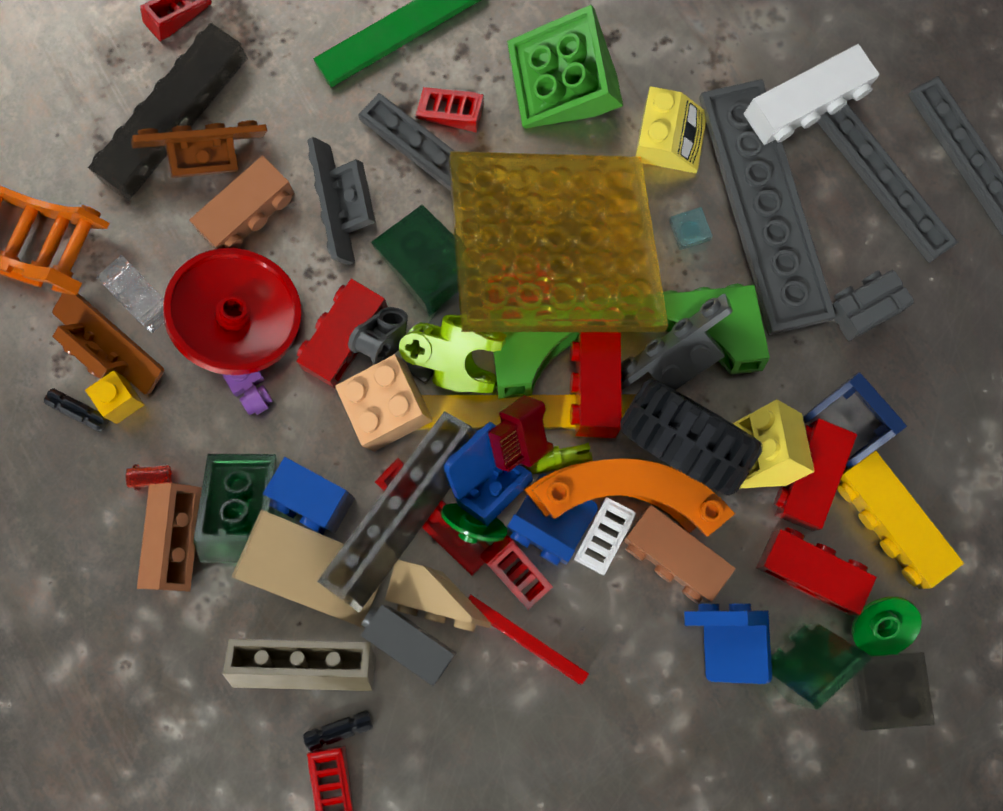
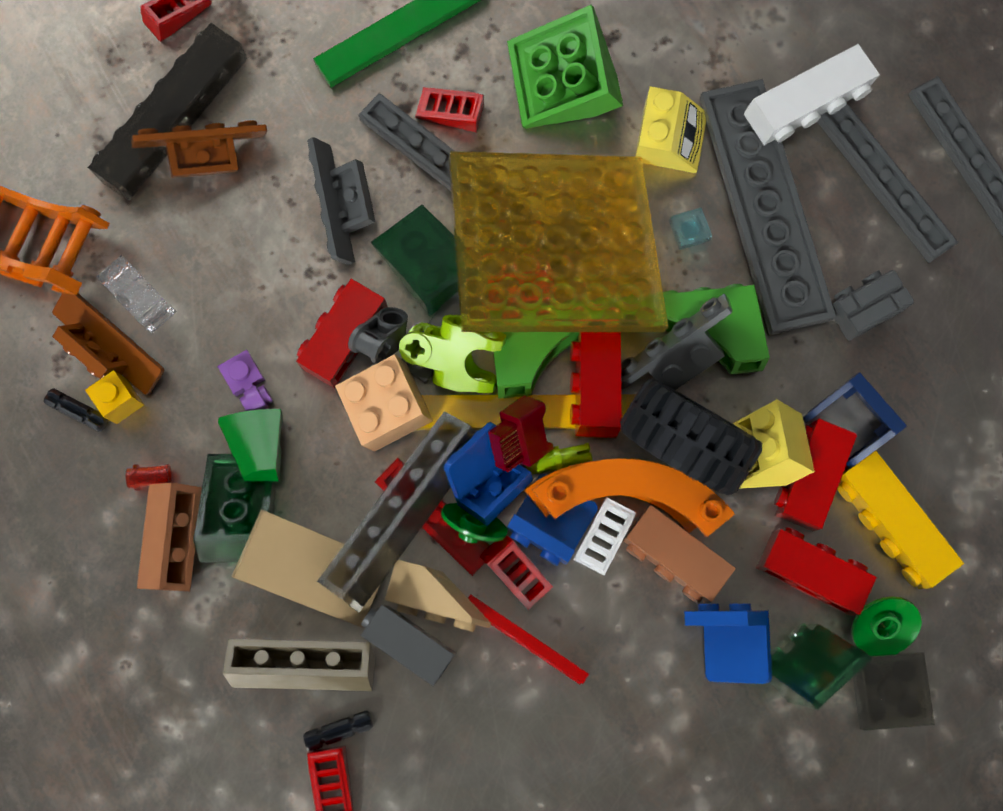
(231, 311): red dish -> none
(243, 205): nougat brick -> none
(255, 442): none -> green slope
(308, 494): blue brick -> none

